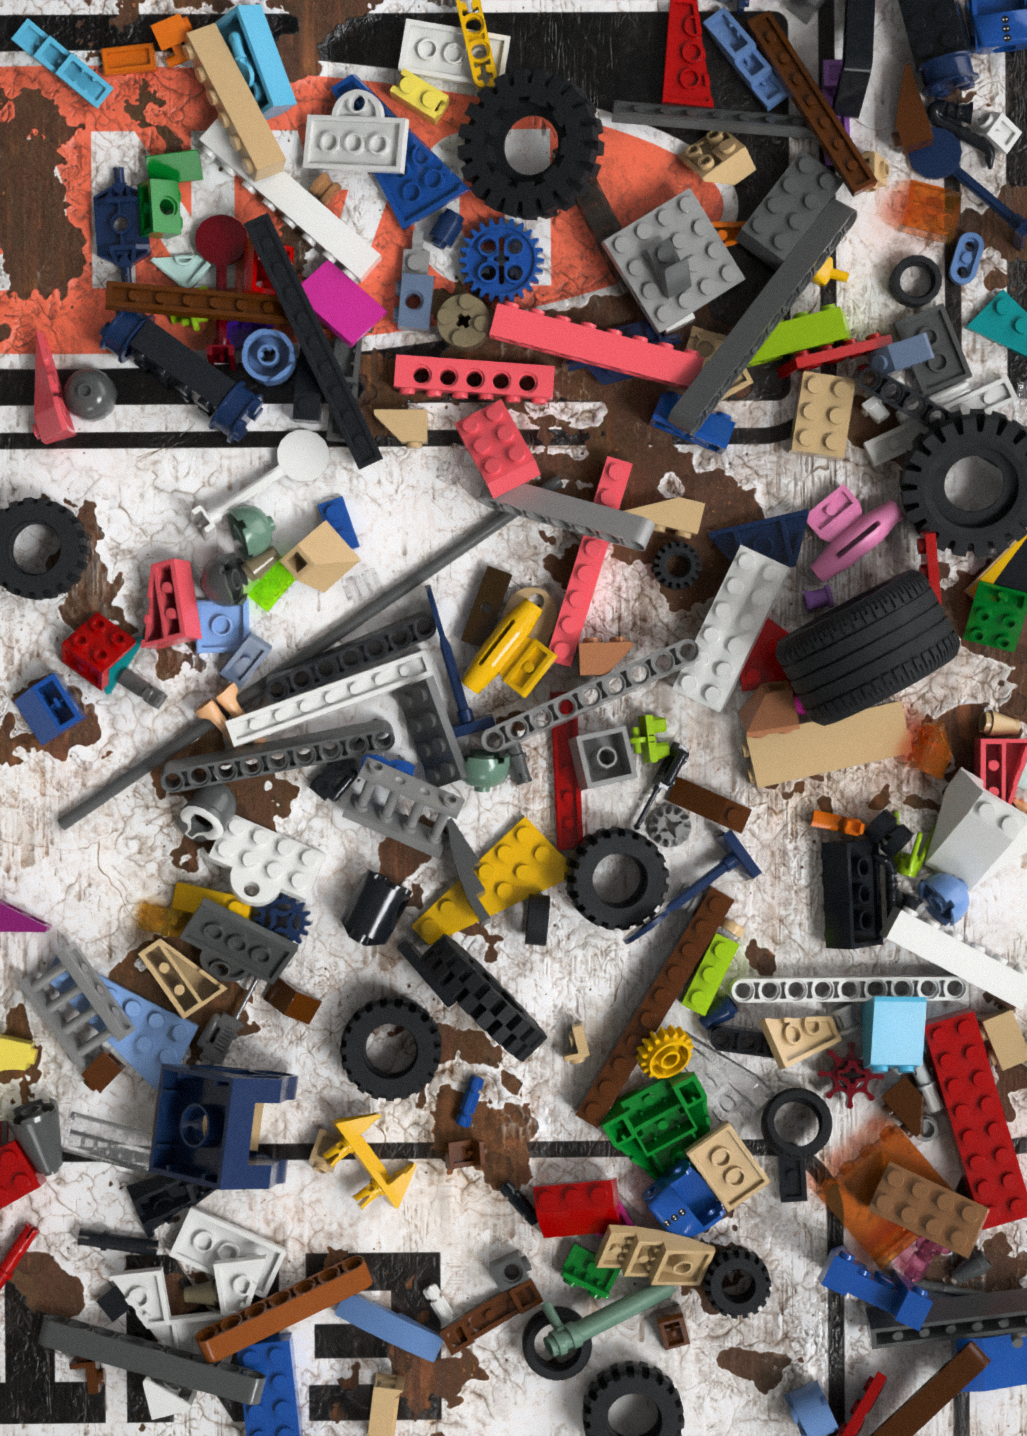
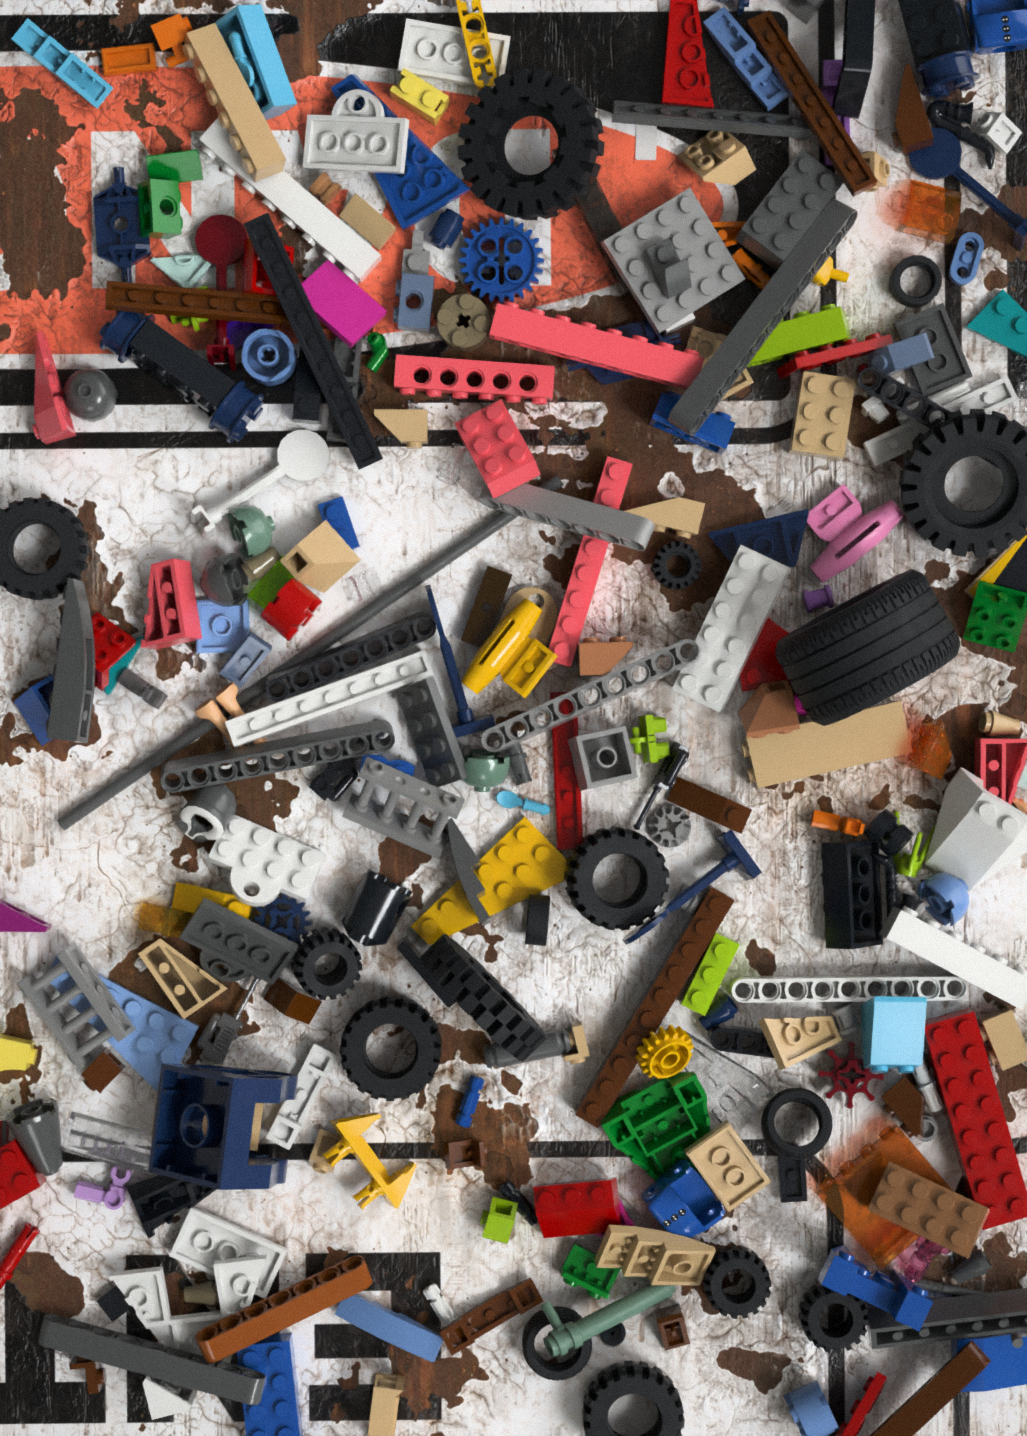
(75, 669): none -> dark grey slope
(107, 1240): black pin -> none
(113, 1197): none -> lavender bar
(291, 609): none -> red brick
(309, 1083): none -> white slope
(339, 978): none -> black tyre
(367, 222): none -> tan slope
(379, 350): none -> green arm
(498, 1220): none -> lime brick
(507, 1281): dark grey brick -> none
(511, 800): none -> medium azure piece
(554, 1045): none -> dark grey axle
(614, 1336): none -> black tile
(646, 142): none -> white sticker
(732, 927): tan tile -> none
(751, 269): none -> orange pin
(837, 1337): none -> black tyre
(929, 560): red wing -> none

